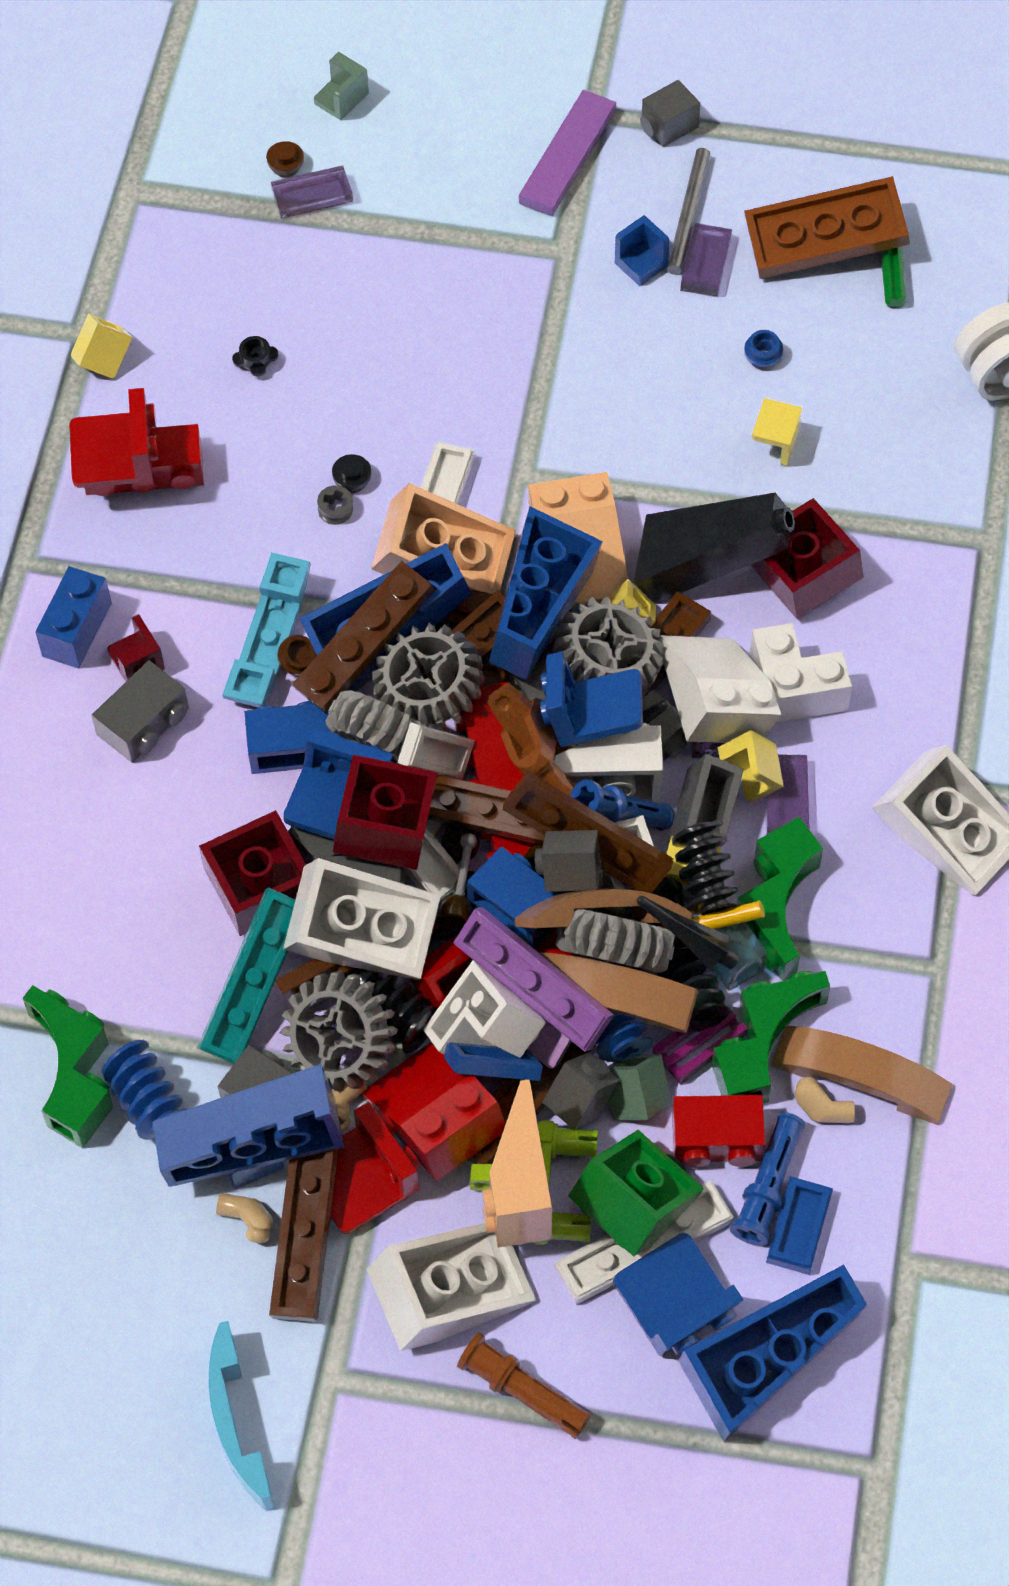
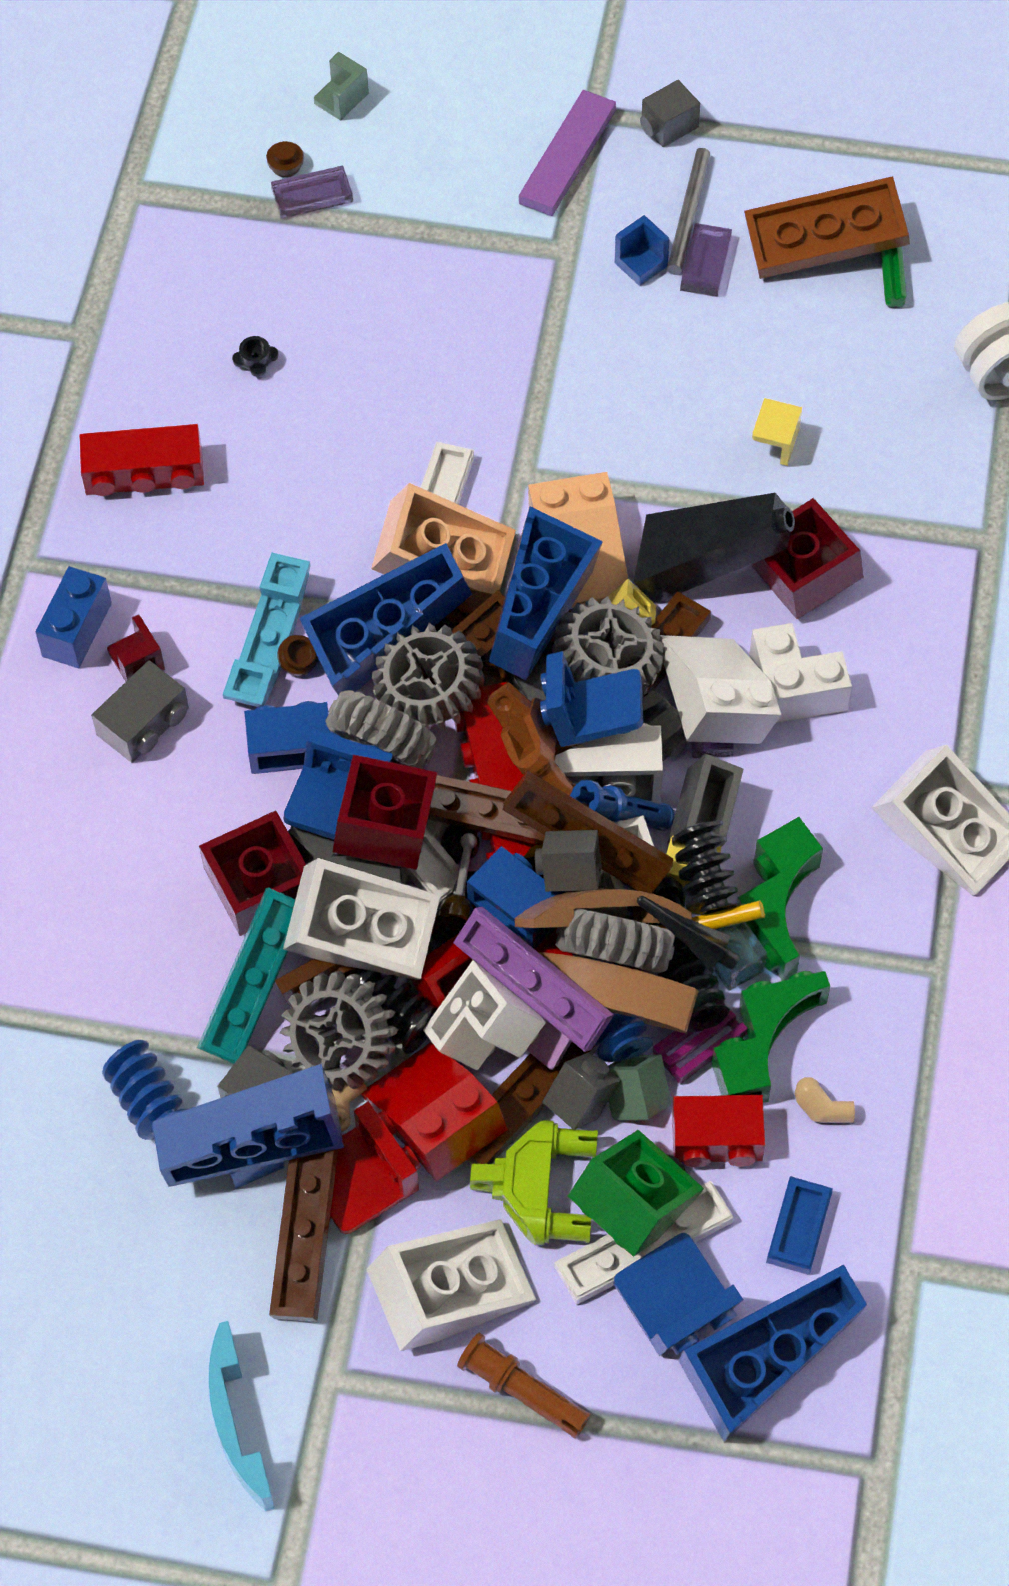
(77, 1100): green arch -> none
(101, 346): light yellow panel -> none
(114, 446): red bracket -> none
(251, 1213): tan arm -> none
(327, 497): dark grey bush -> none
(351, 472): black plate -> none
(363, 636): reddish brown plate -> none
(436, 751): white tile -> none
(491, 1062): blue tile -> none
(519, 1195): light nougat slope -> none
(760, 764): light yellow panel -> none
(763, 1195): blue pin -> none
(766, 341): blue plate -> none
(793, 798): clear purple tile -> none
(865, 1068): medium nougat slope -> none

